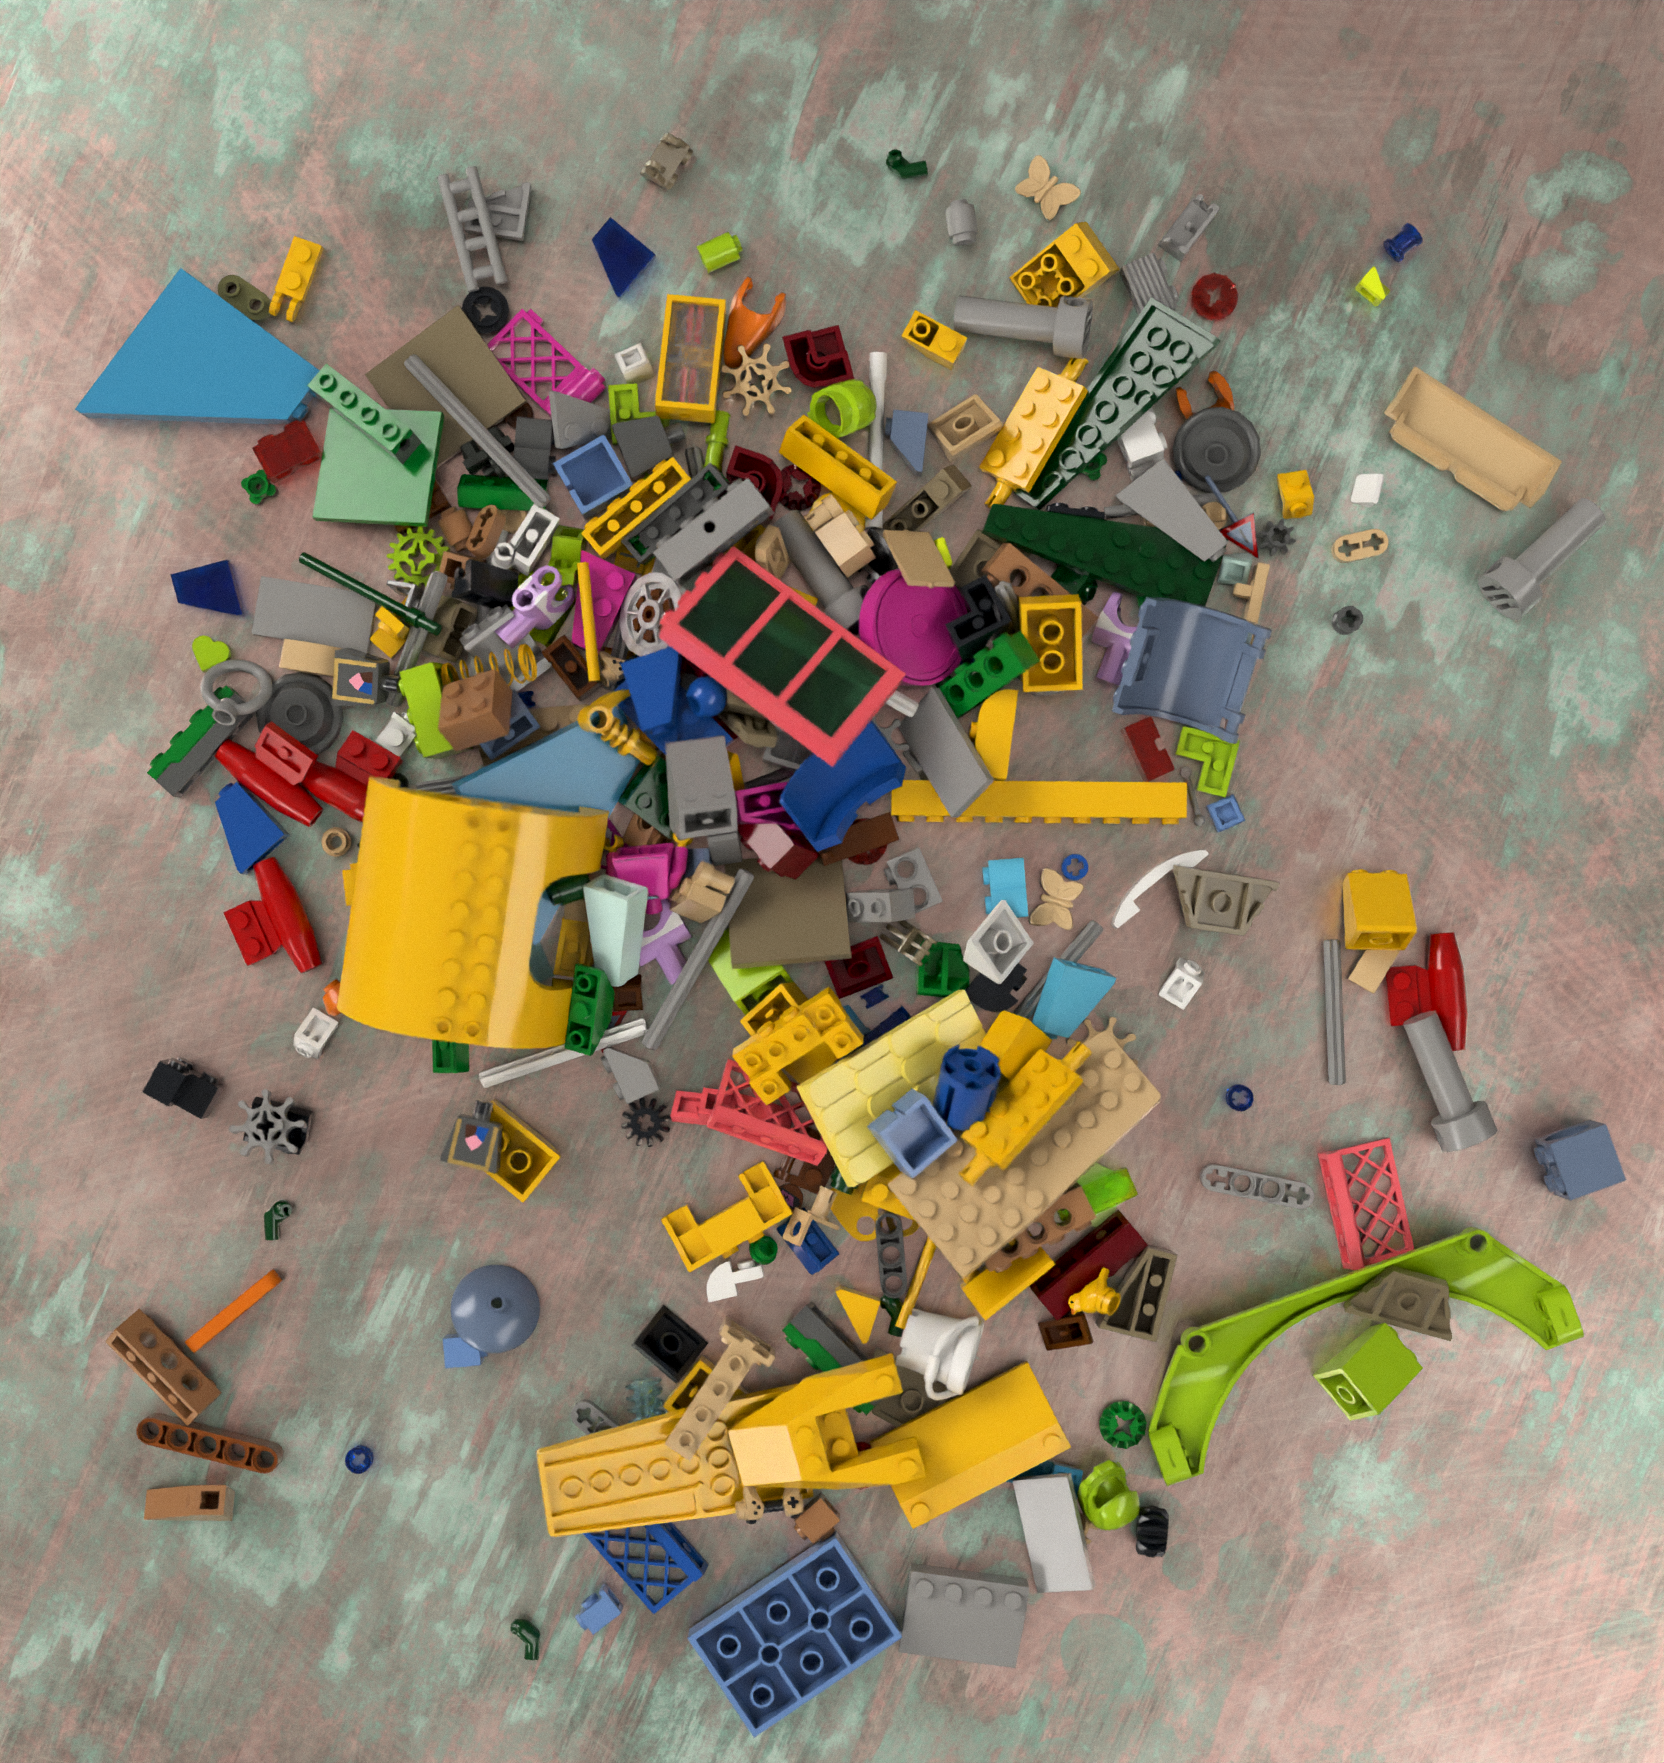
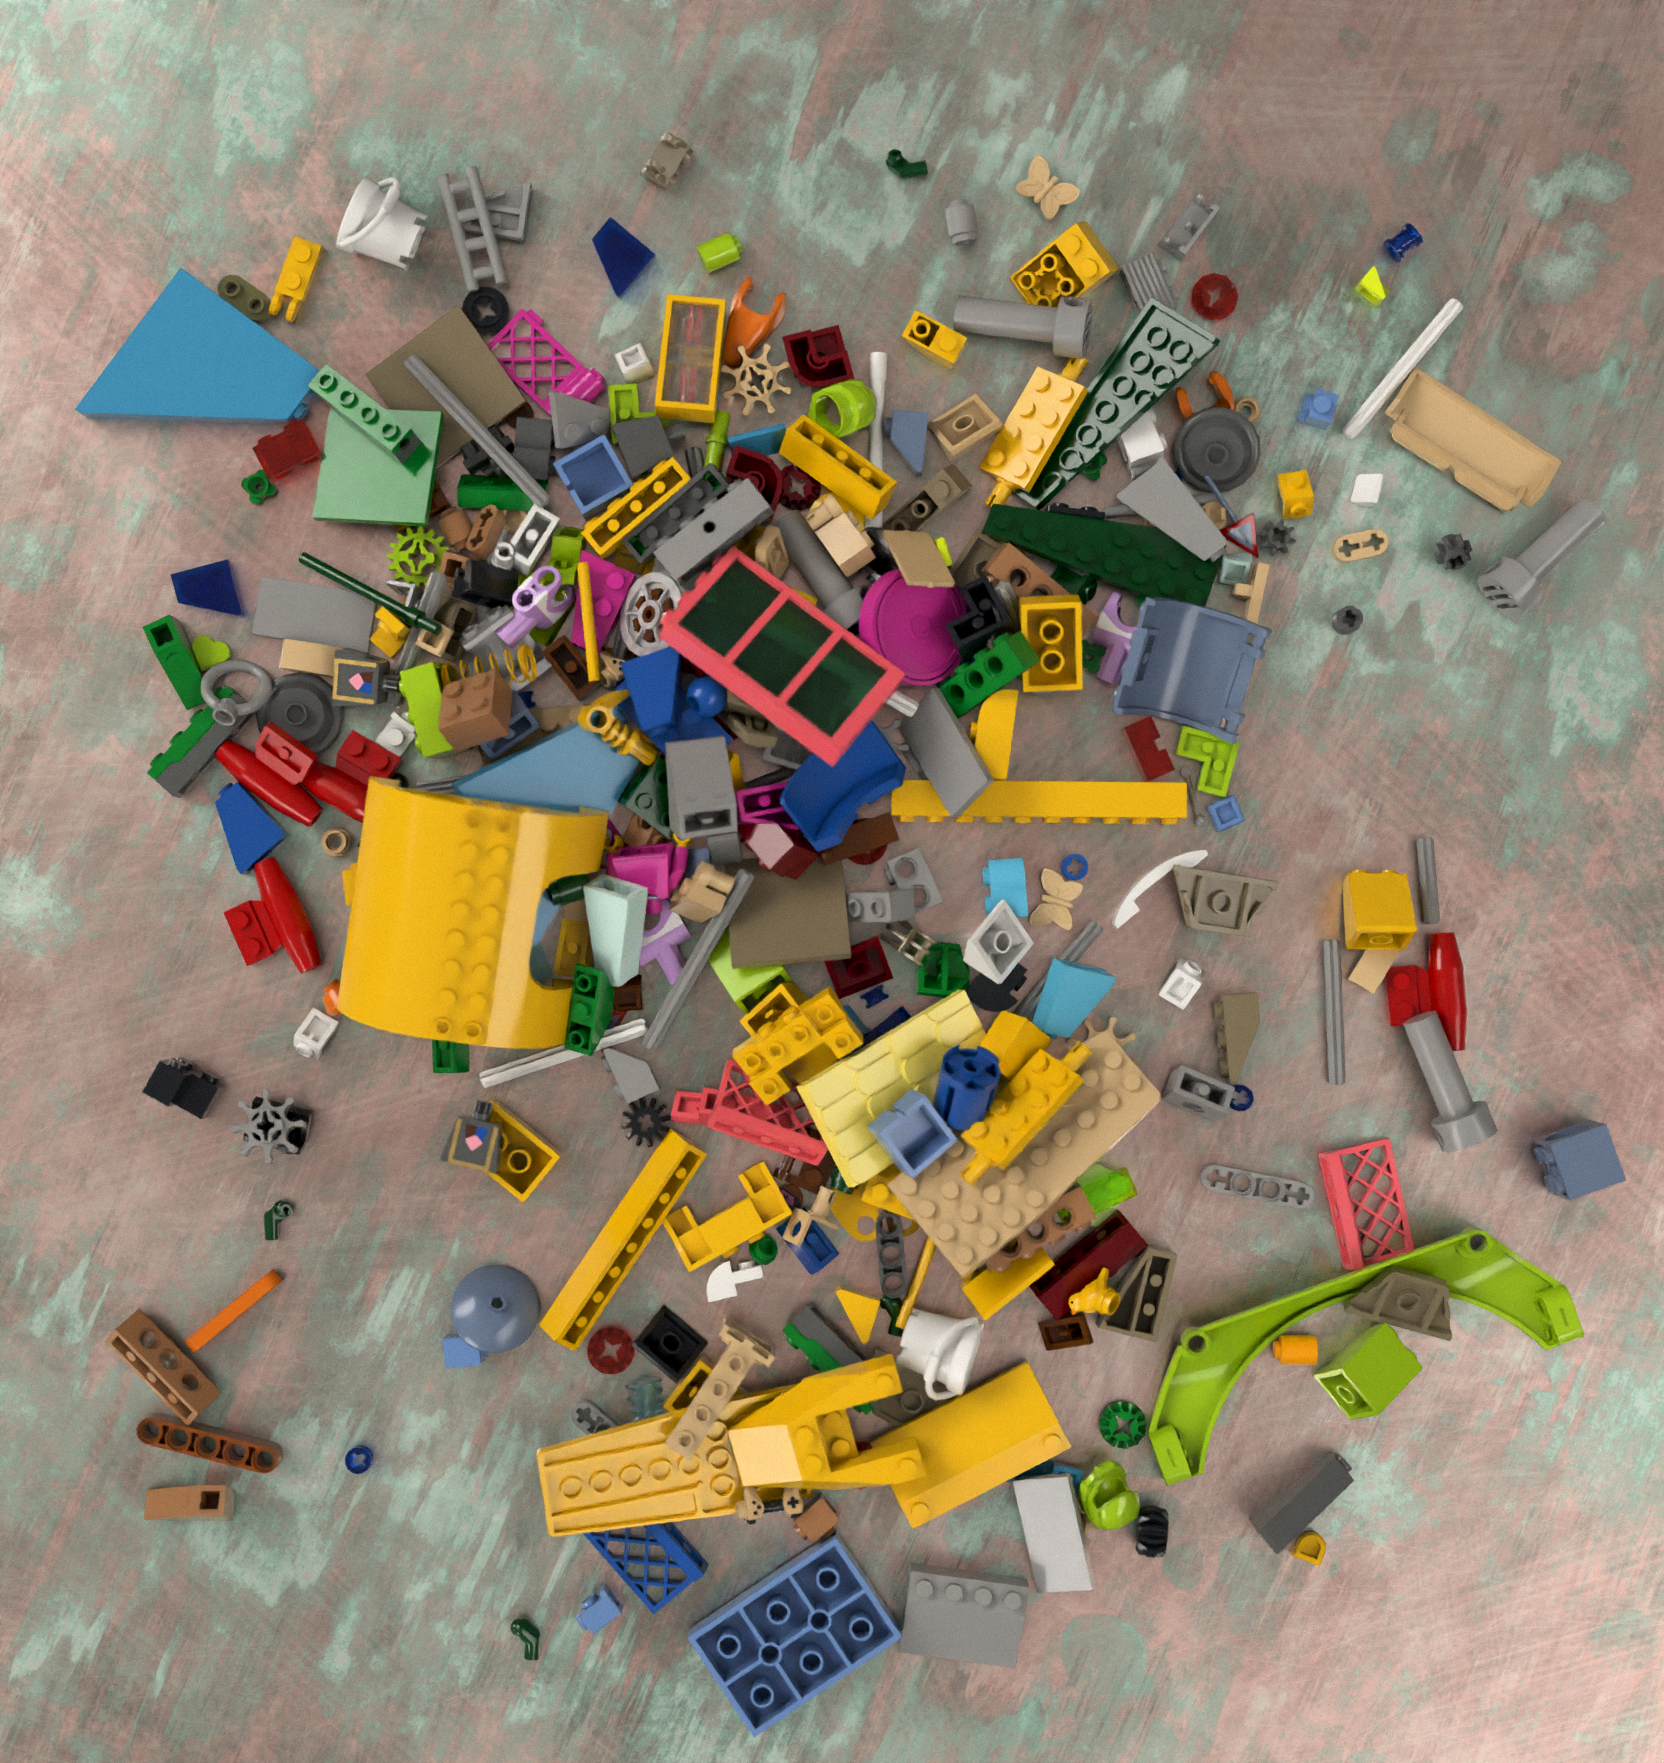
(176, 659): none -> green slope
(380, 224): none -> white piece
(434, 643): none -> tan slope
(597, 1346): none -> clear red gear
(622, 1240): none -> yellow brick
(764, 440): none -> dark azure slope
(1096, 653): none -> green plate
(1198, 1093): none -> light grey brick
(1239, 1024): none -> dark tan slope
(1251, 404): none -> tan plate
(1296, 1349): none -> light orange brick
(1302, 1501): none -> dark grey slope
(1309, 1547): none -> yellow tile
(1318, 409): none -> medium blue brick
(1402, 368): none -> white axle
(1428, 880): none -> light grey axle
(1453, 551): none -> dark grey gear

